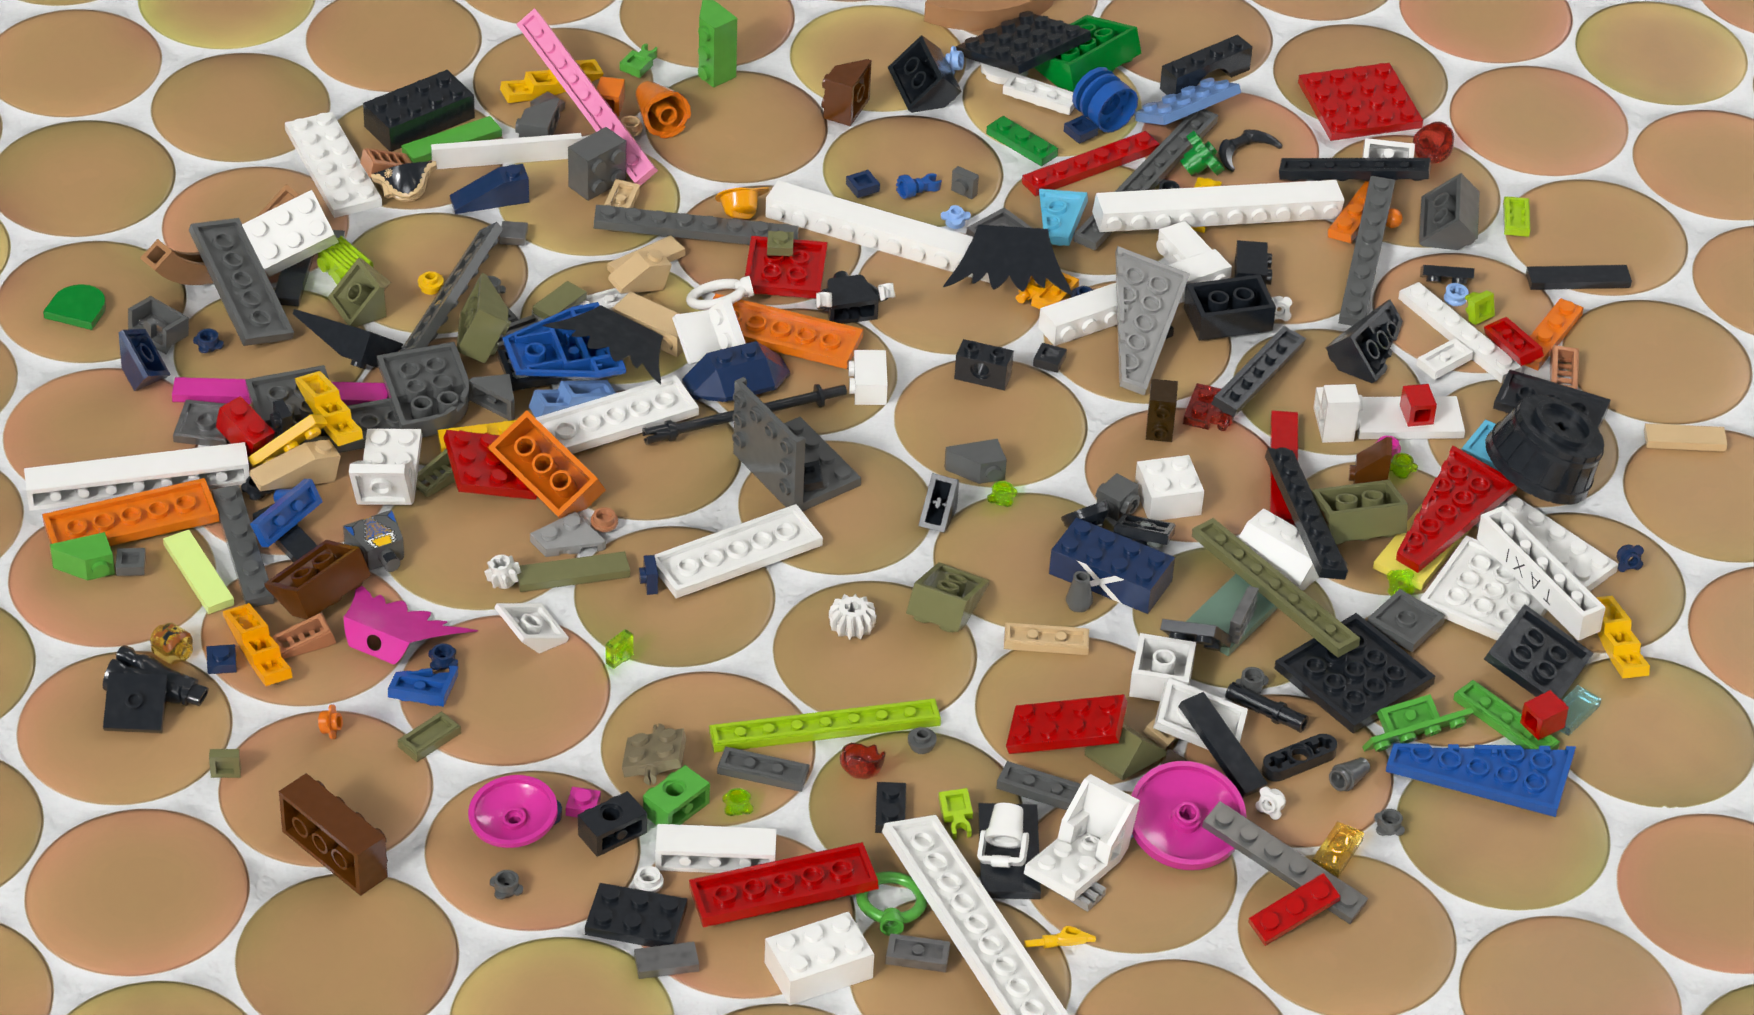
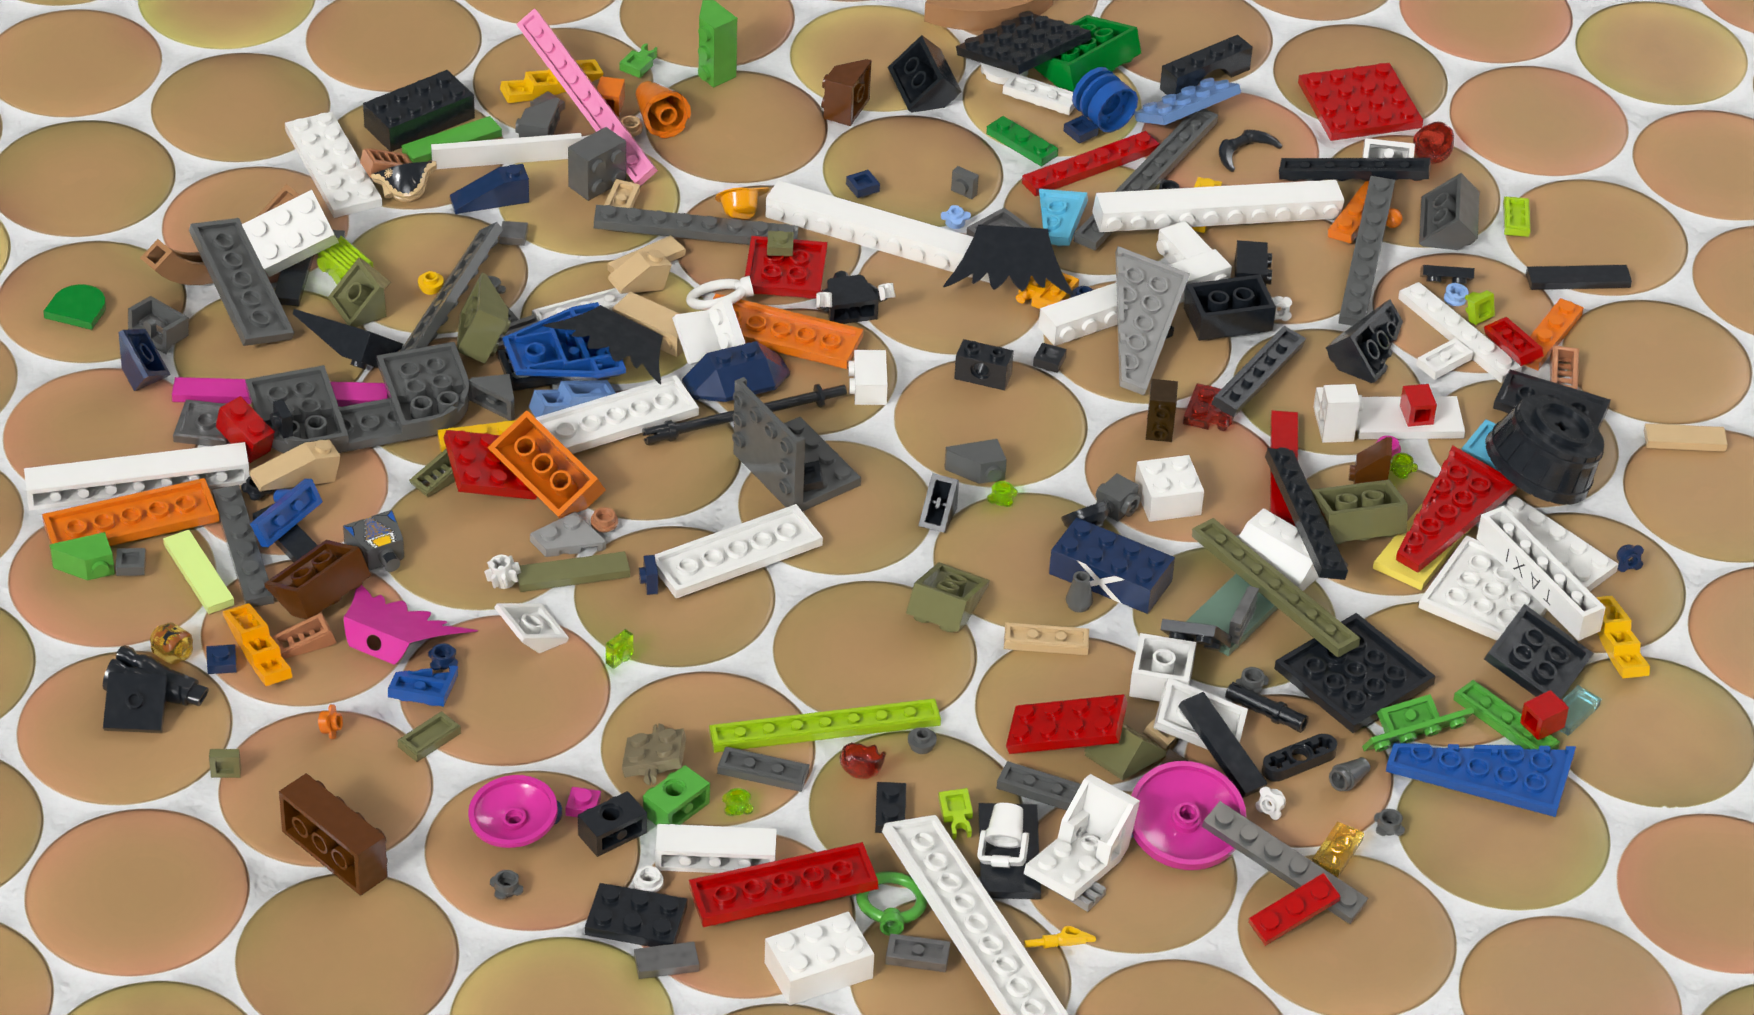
(208, 340): dark blue plate -> none
(306, 429): yellow plate -> none
(325, 400): yellow slope -> none
(387, 468): white bracket -> none
(560, 299): olive tile -> none
(852, 616): white gear -> none
(909, 187): blue piece -> none
(955, 59): light blue plate -> none
(1153, 531): black piece -> none
(1201, 156): green plant -> none
(1400, 575): clear neon green plate -> none
(1406, 620): dark grey plate -> none

